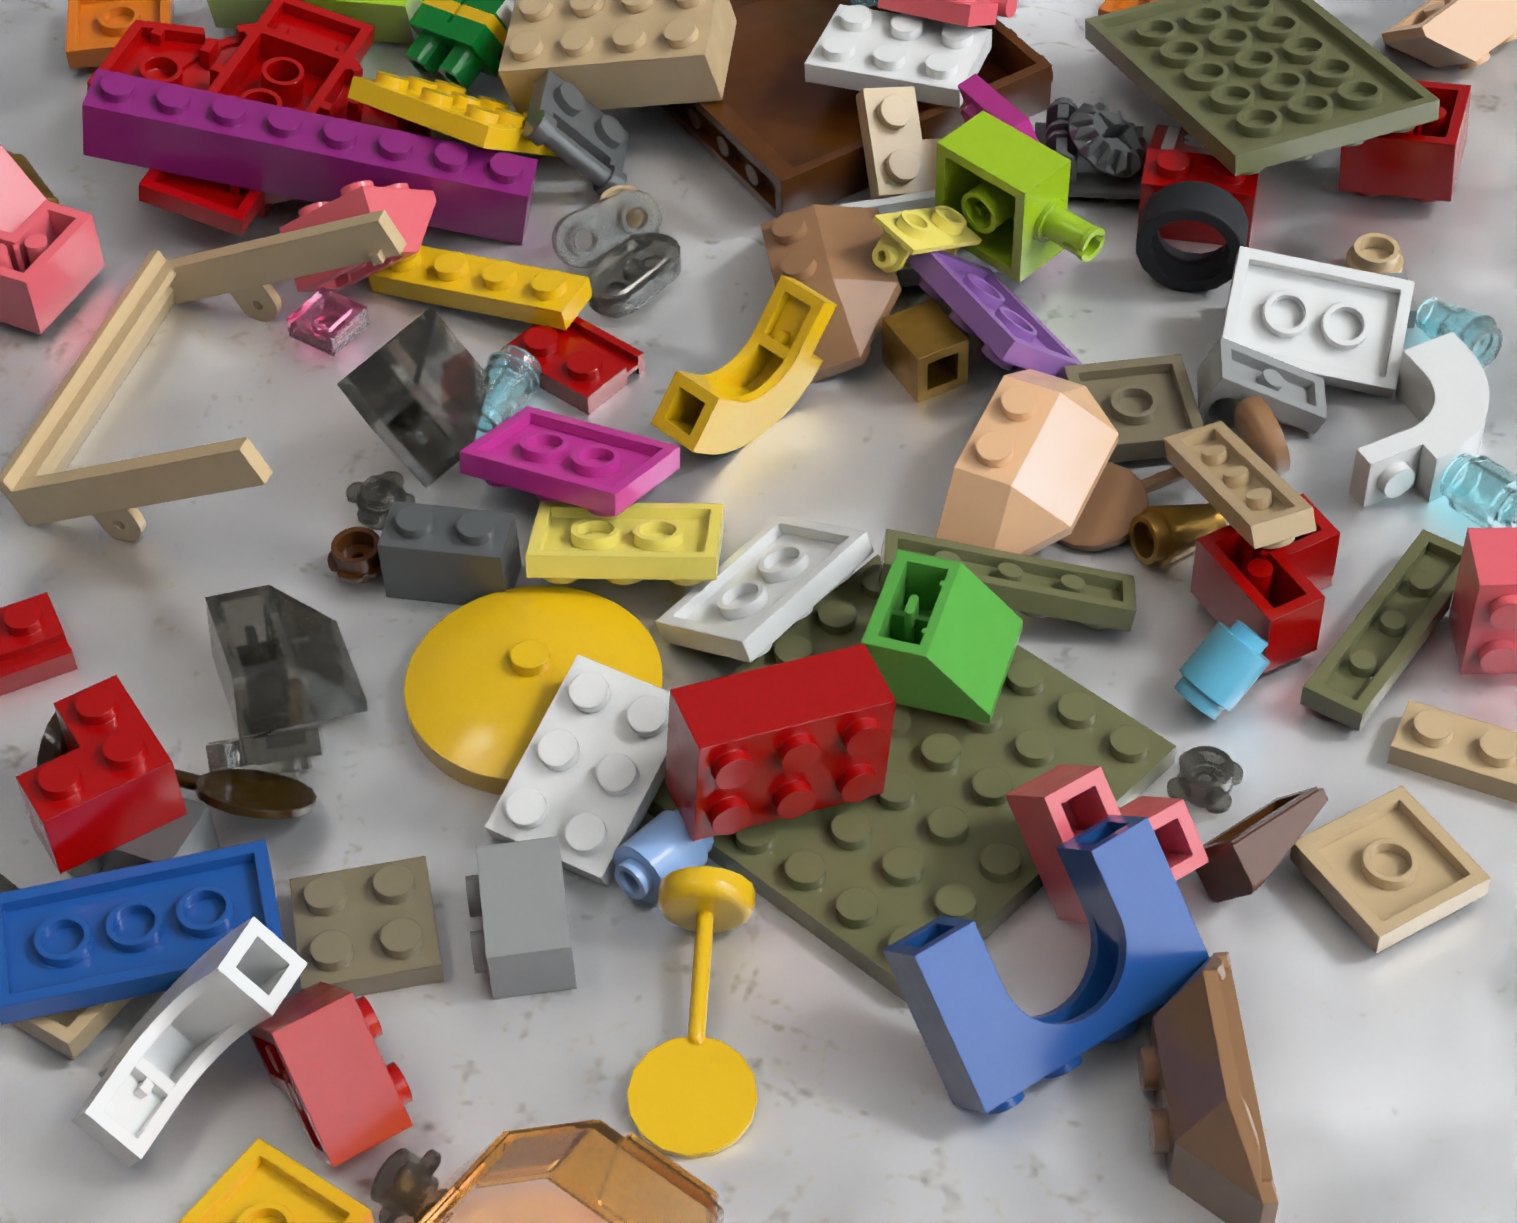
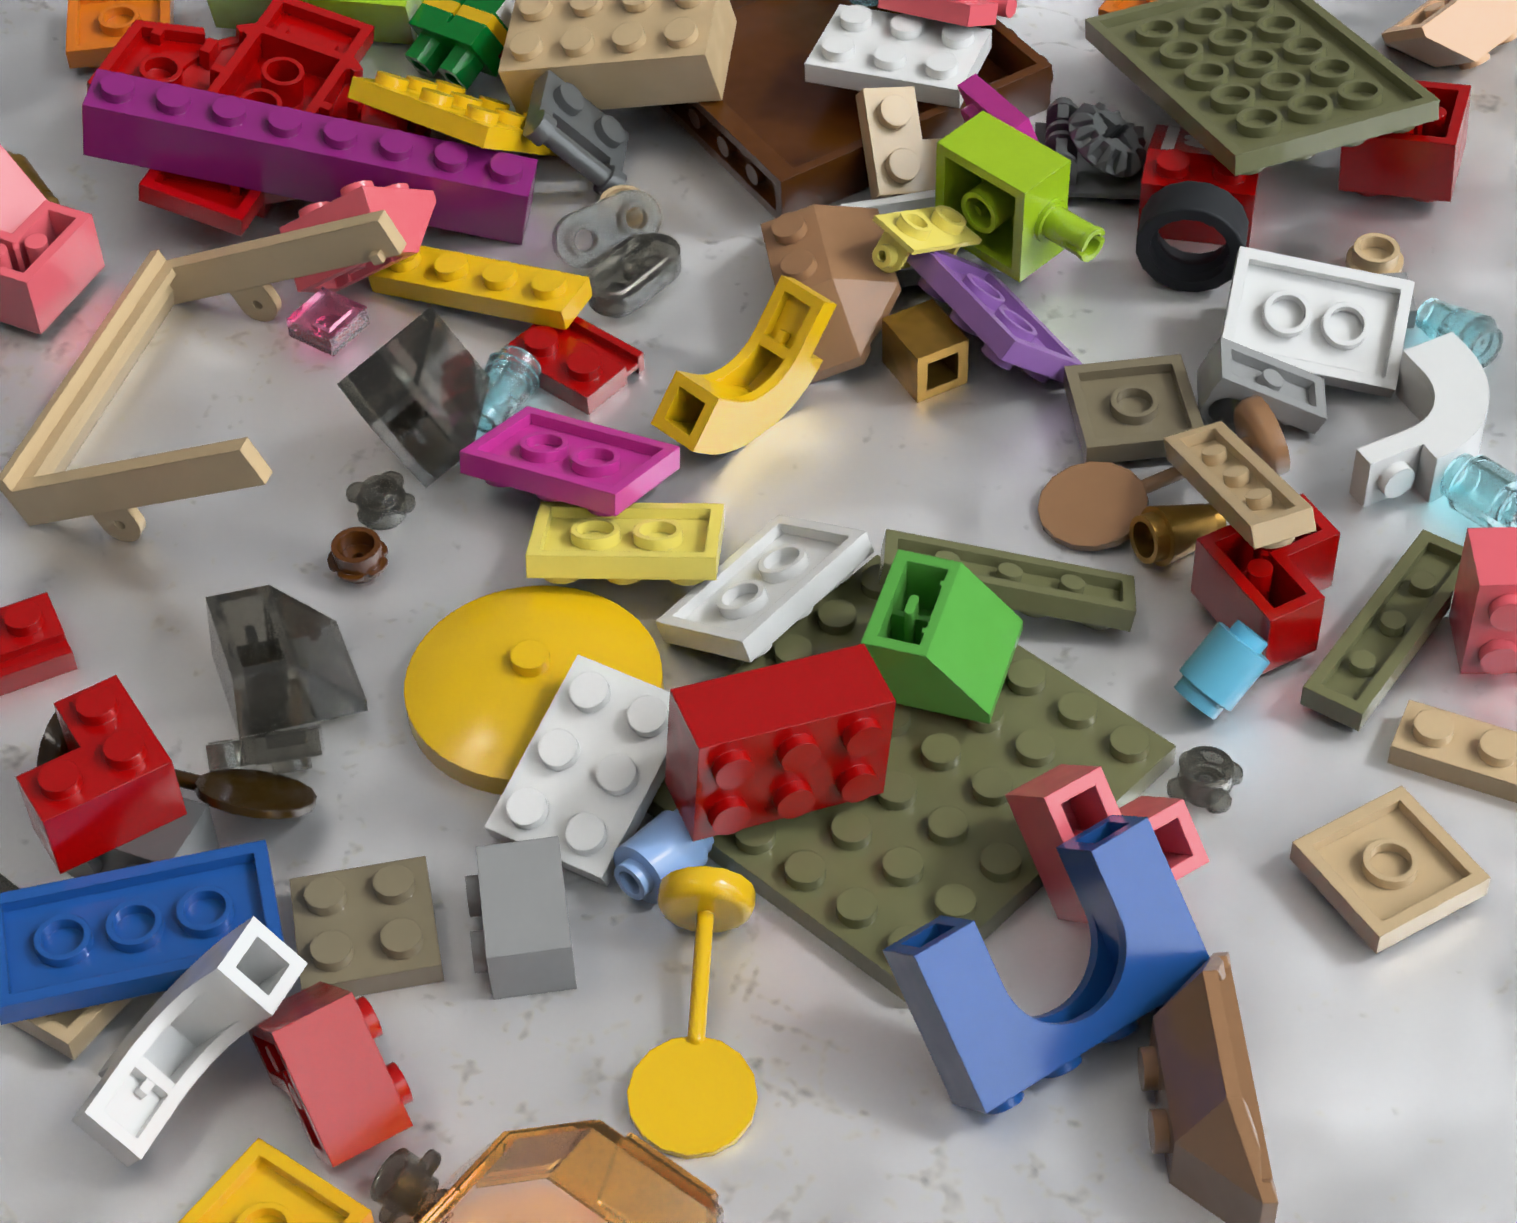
(447, 553): dark grey brick -> none
(1028, 465): light nougat wedge -> none
(1257, 844): slope -> none

